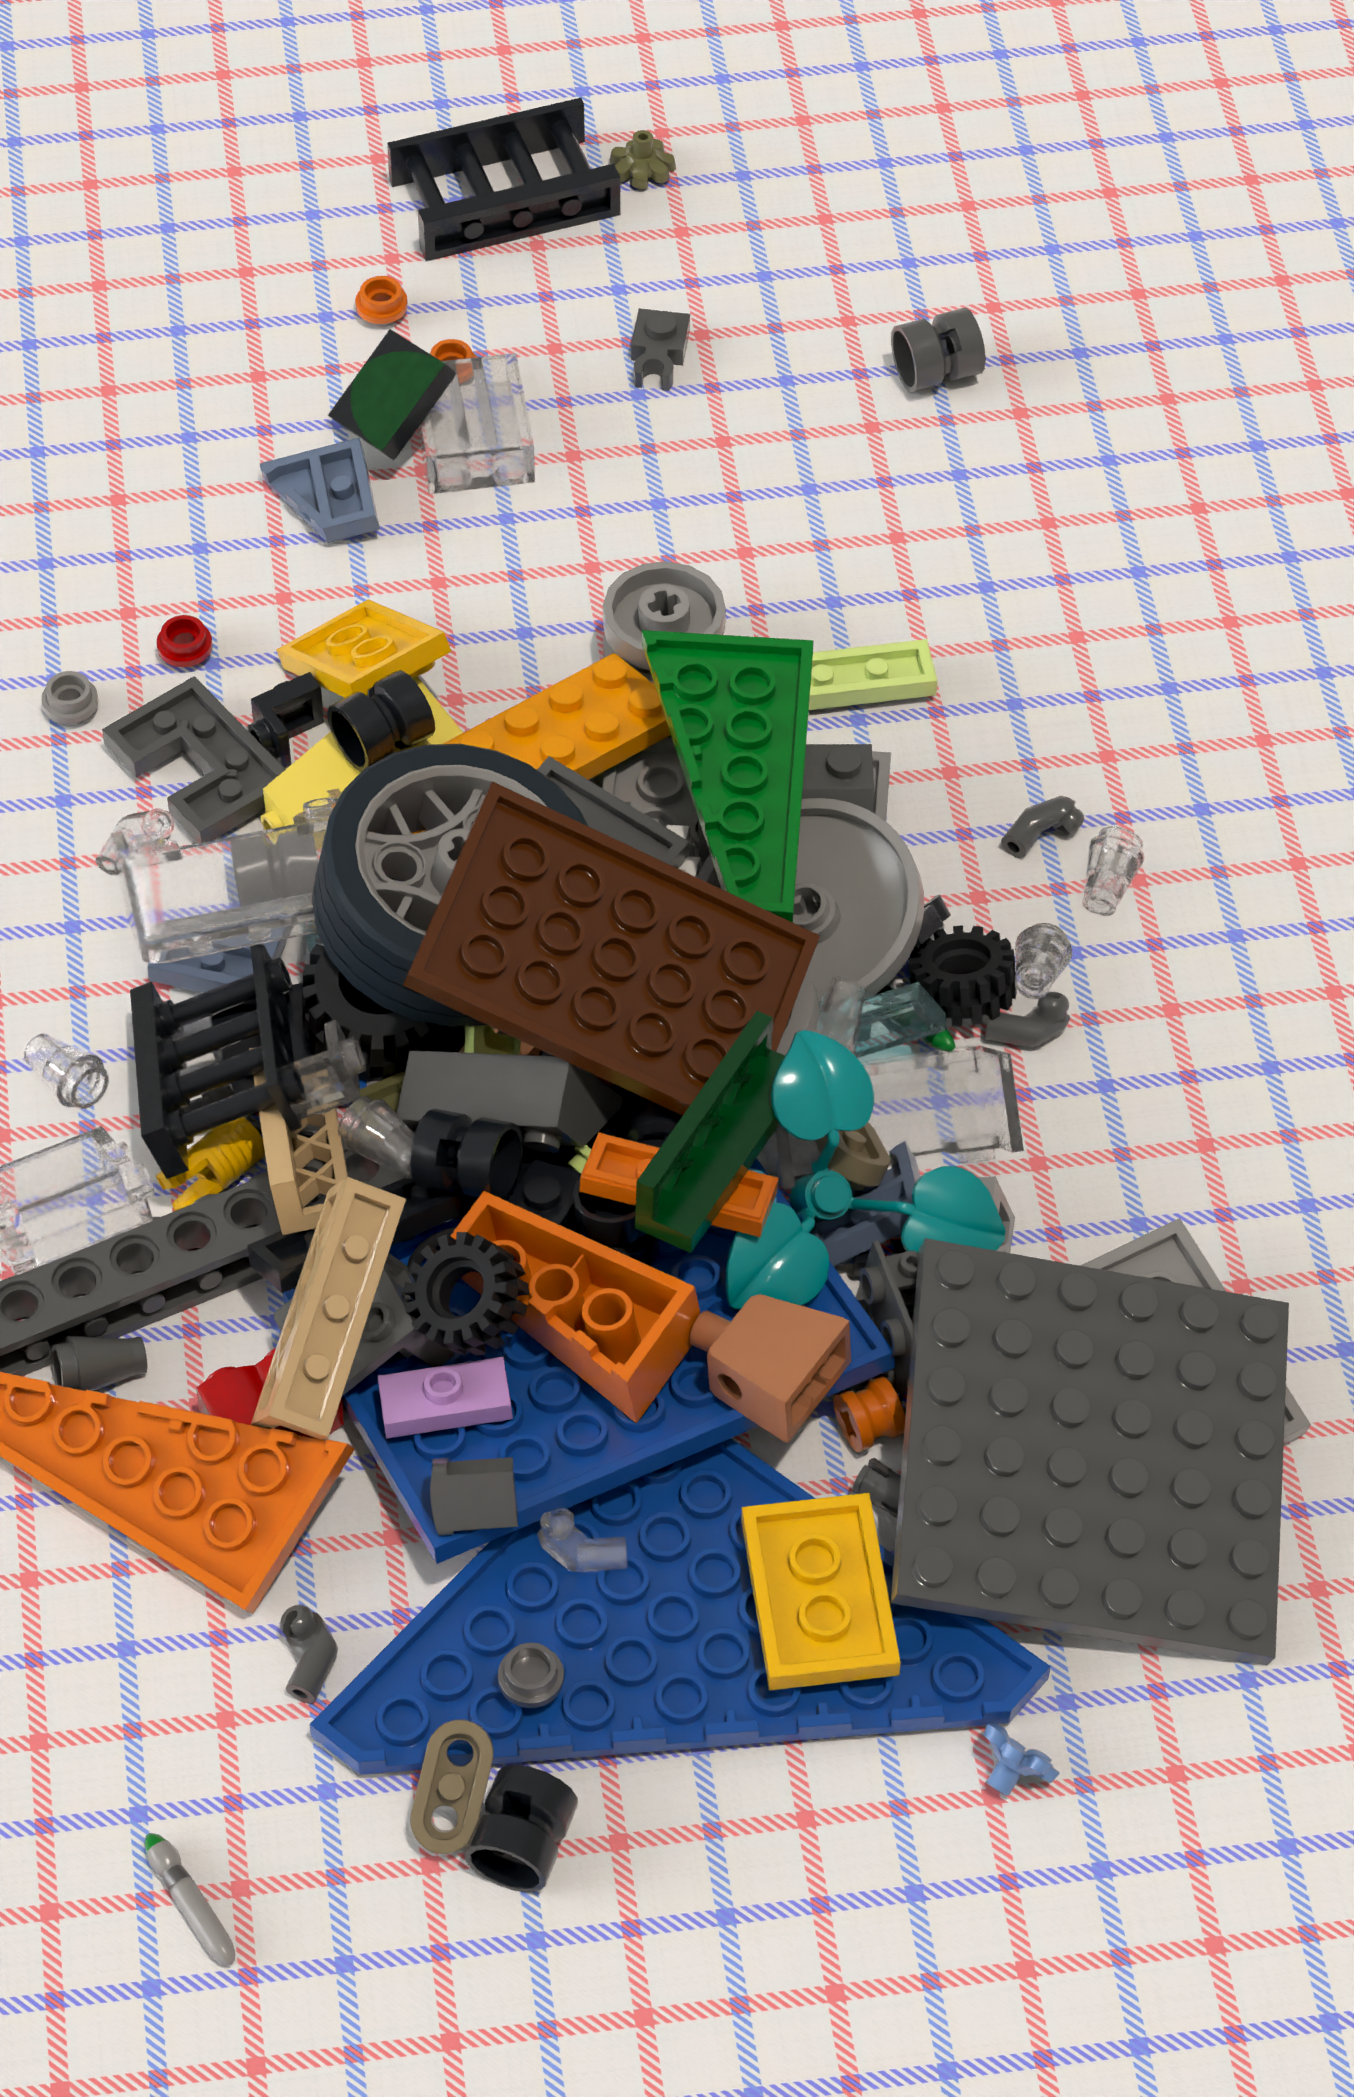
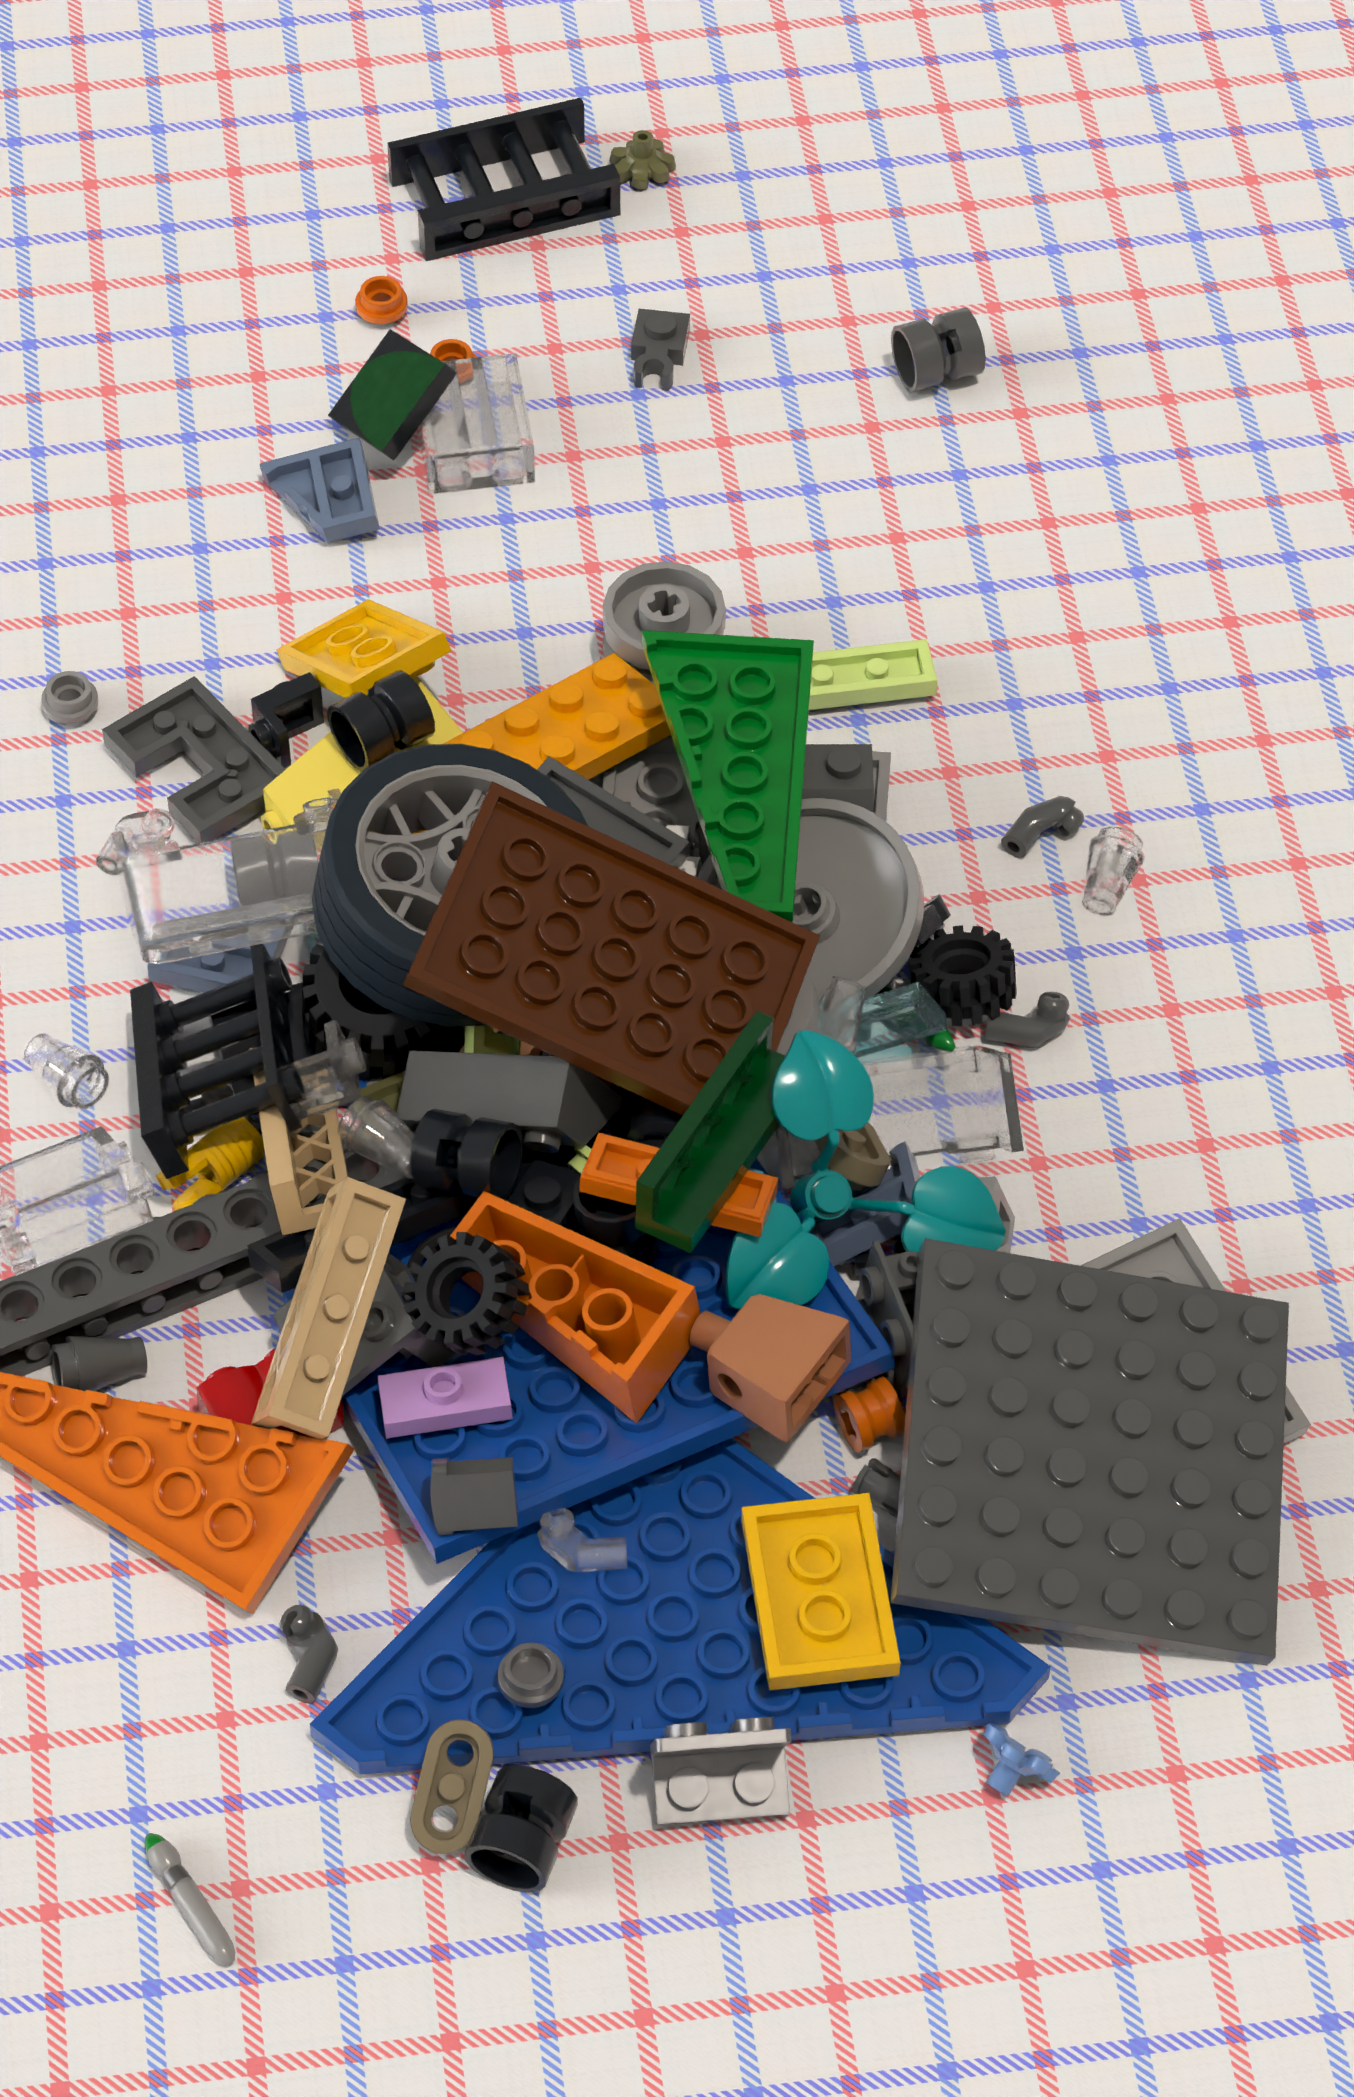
(184, 641): red plate -> none
(720, 1774): none -> bracket
(1040, 959): clear cone -> none

